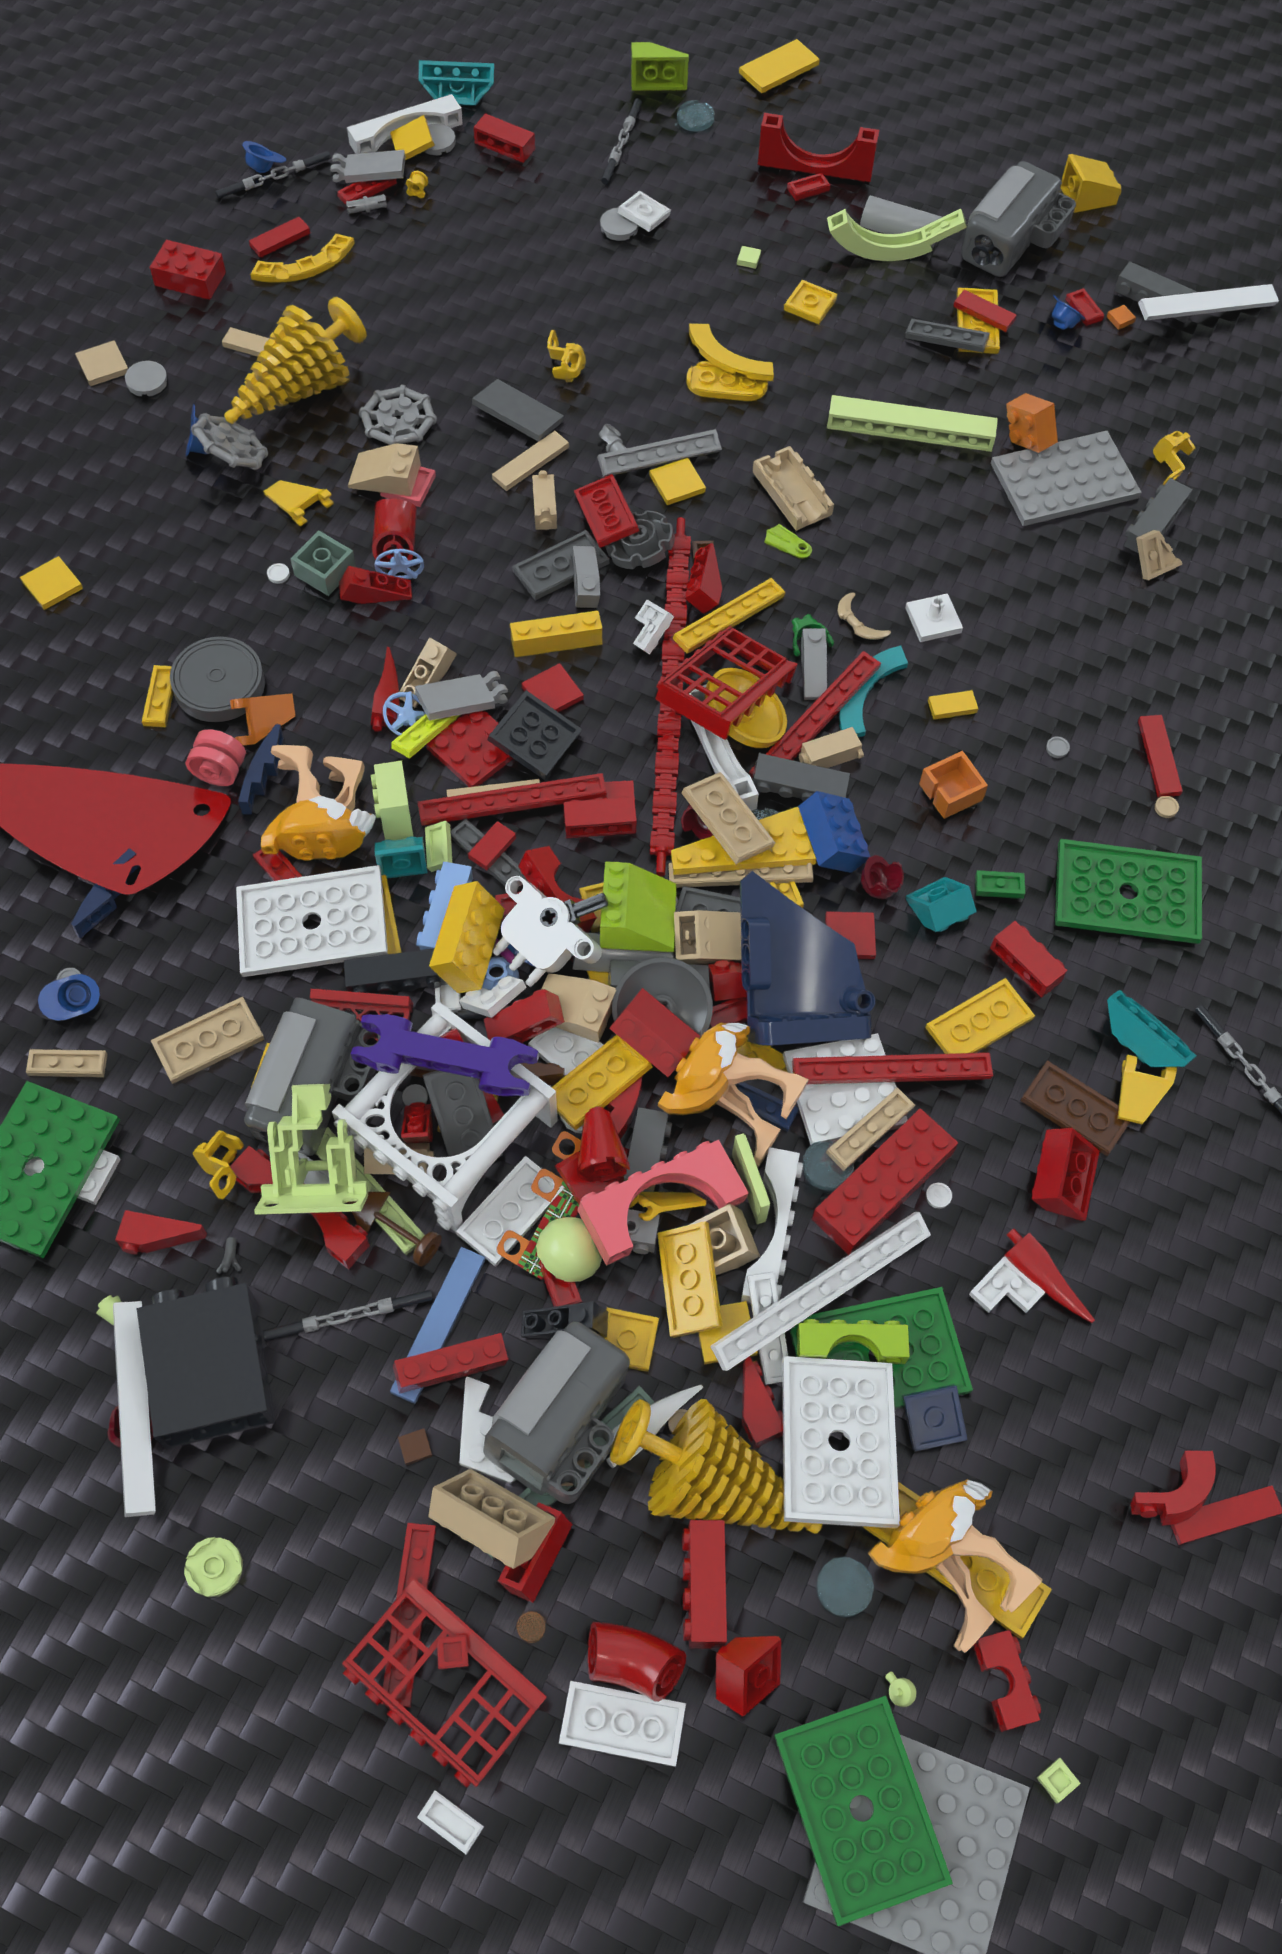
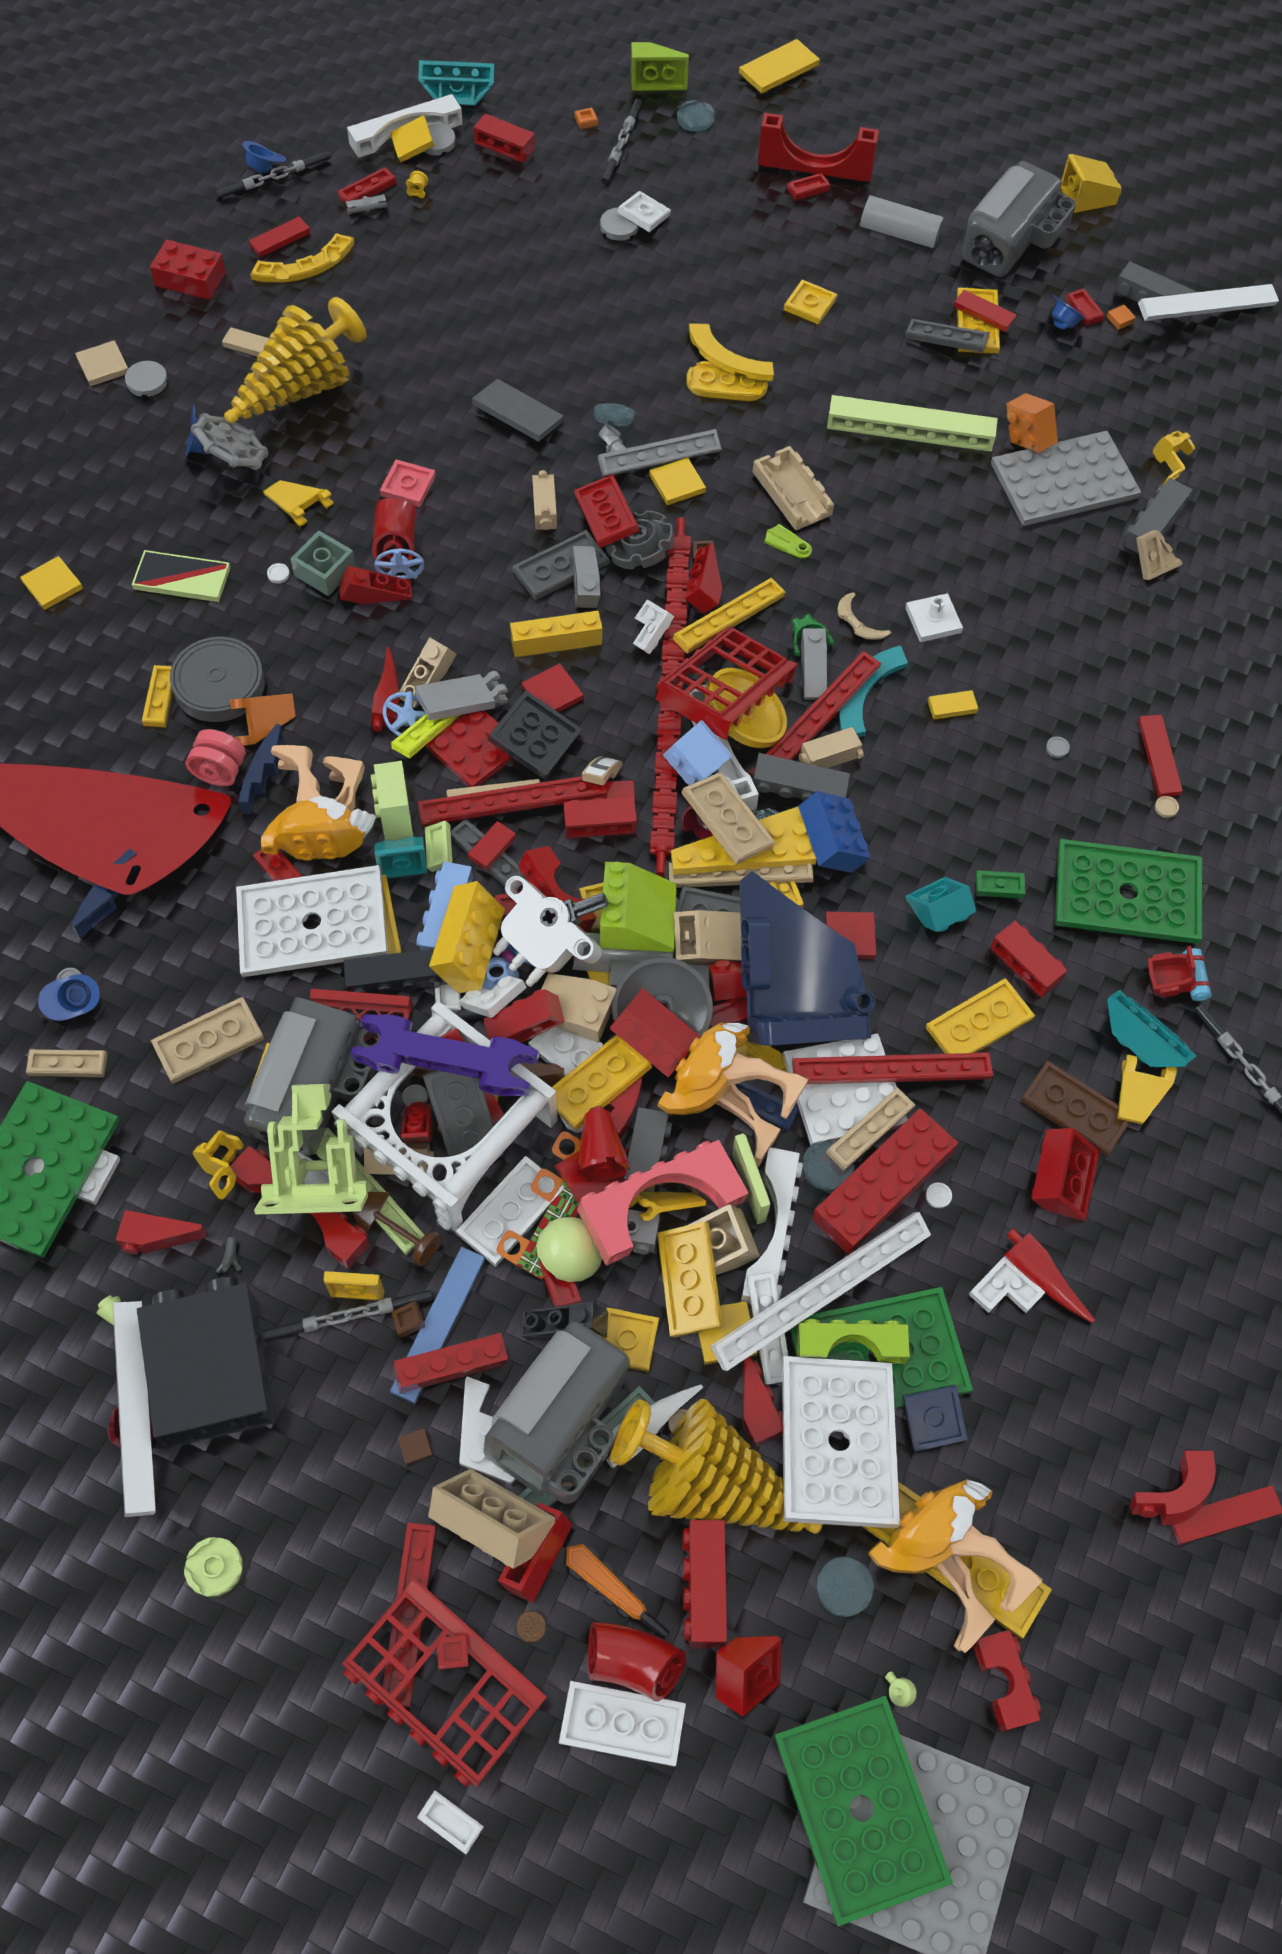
(181, 576): none -> tile
(354, 1285): none -> yellow tile
(369, 166): light grey tile -> none
(387, 469): tan slope -> none
(401, 429): light grey plate -> none
(408, 1319): none -> reddish brown tile
(530, 460): tan tile -> none
(572, 353): yellow piece -> none
(586, 118): none -> orange tile
(599, 1577): none -> orange sword
(601, 769): none -> slope
(613, 412): none -> clear light blue tile
(697, 754): none -> light blue slope
(749, 257): yellowish green tile -> none
(880, 878): dark red helmet -> none
(892, 246): yellowish green arch -> none
(953, 784): orange piece -> none
(1058, 1780): yellowish green tile -> none
(1180, 973): none -> red piece

